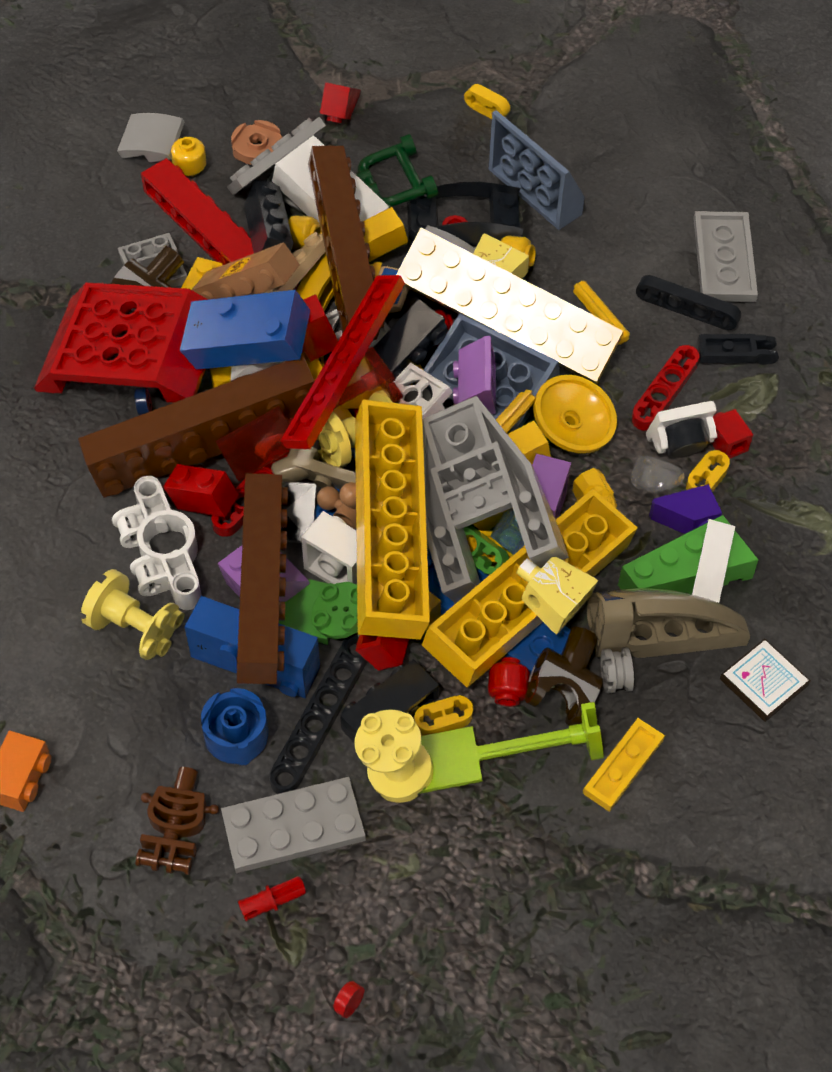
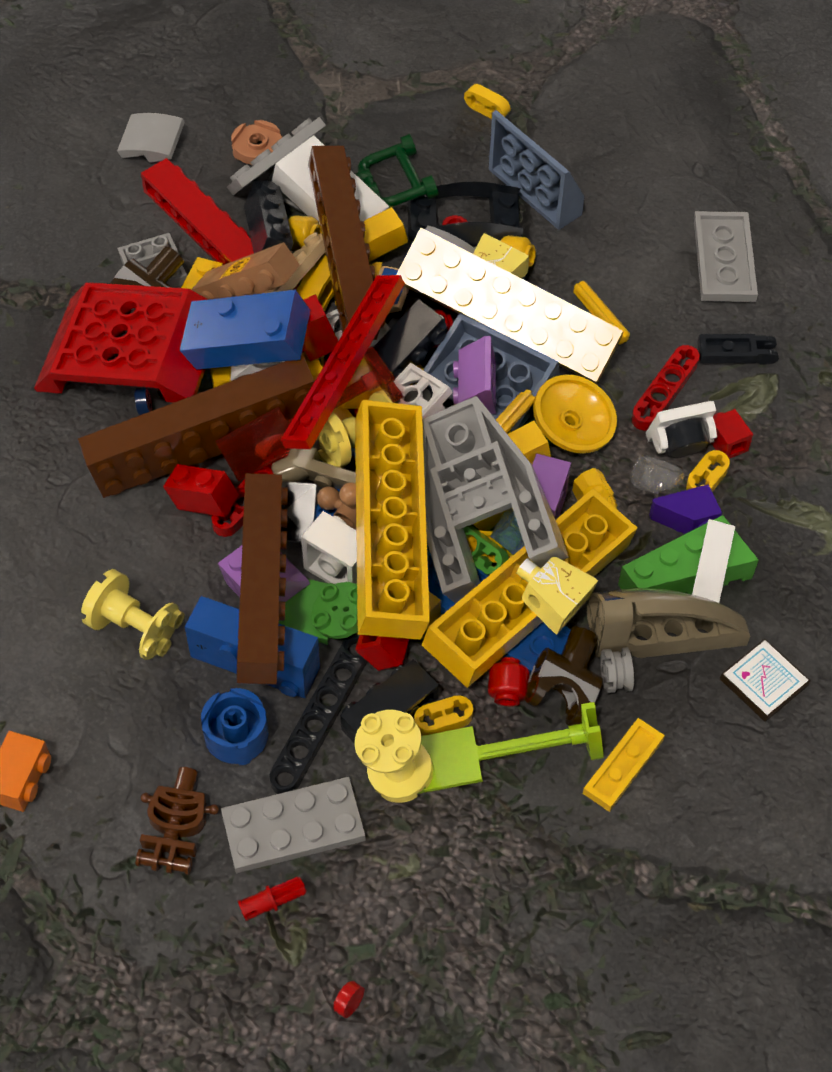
(165, 571): white piece -> none
(189, 155): yellow head -> none
(338, 102): red slope -> none
(651, 289): black beam -> none

